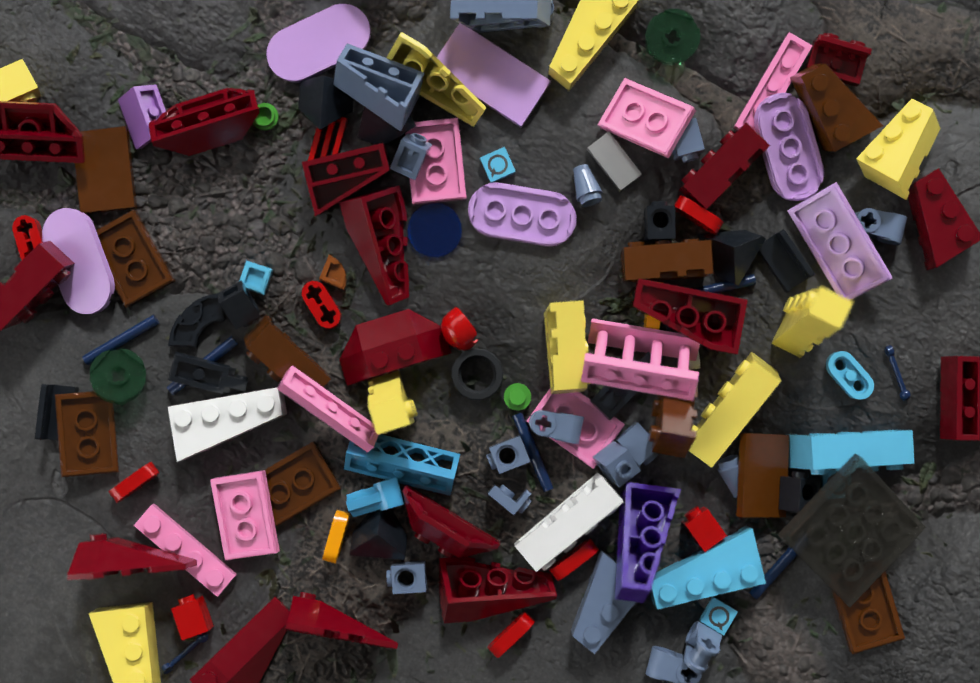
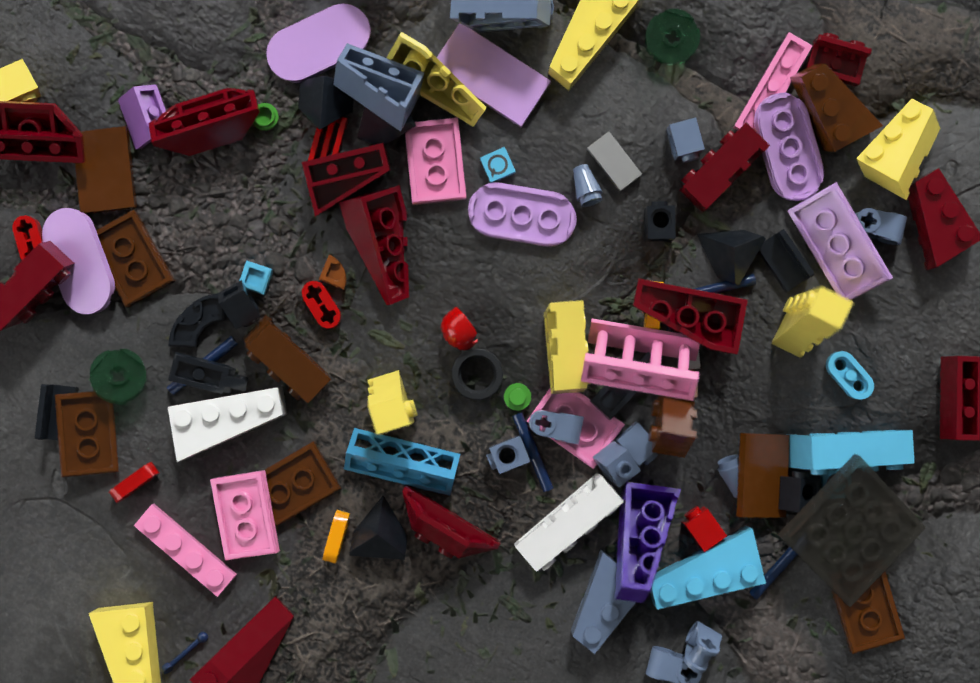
(108, 556): dark red wedge -> none
(122, 338): dark blue bar -> none
(192, 616): red brick -> none
(322, 620): dark red wedge -> none
(328, 408): bright pink plate -> none
(379, 497): dark azure piece -> none
(391, 345): dark red wedge -> none
(410, 155): sand blue bracket -> none
(417, 568): sand blue brick -> none
(434, 230): clear blue piece -> none
(482, 590): dark red wedge -> none
(504, 497): sand blue bracket -> none
(510, 634): red beam -> none
(573, 559): red beam -> none
(646, 117): bright pink tile -> none
(667, 260): reddish brown wedge -> none
(698, 215): red beam -> none
(718, 615): medium azure tile -> none
(733, 408): light yellow wedge -> none
(904, 394): dark blue hinge -> none

